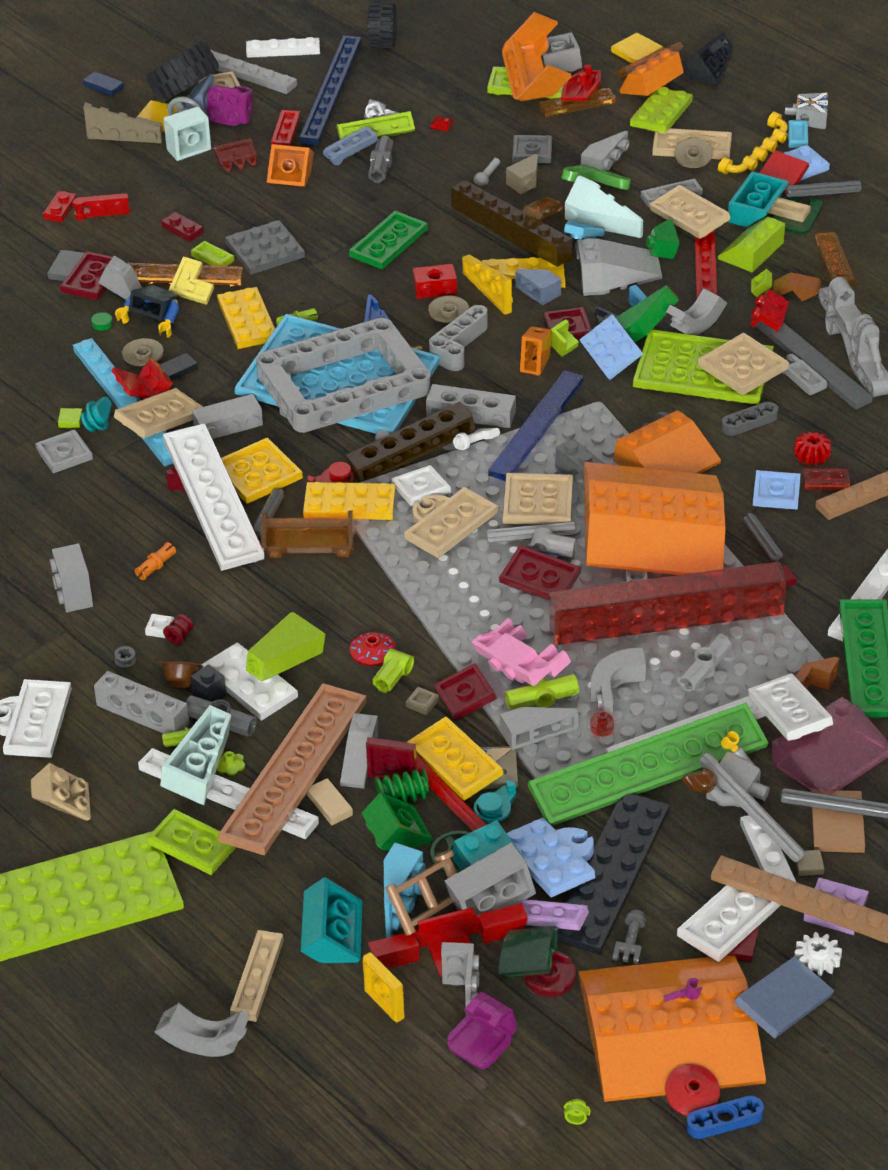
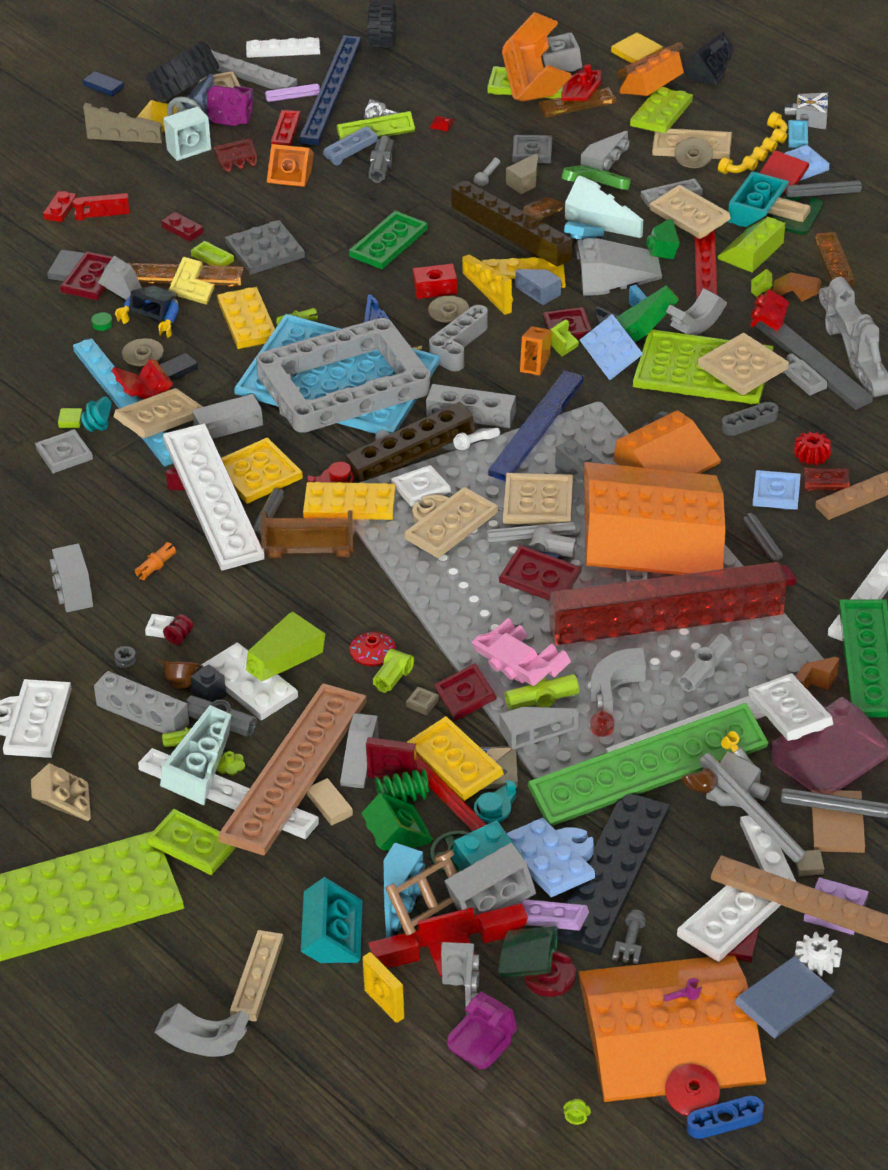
(293, 92): none -> lavender axle

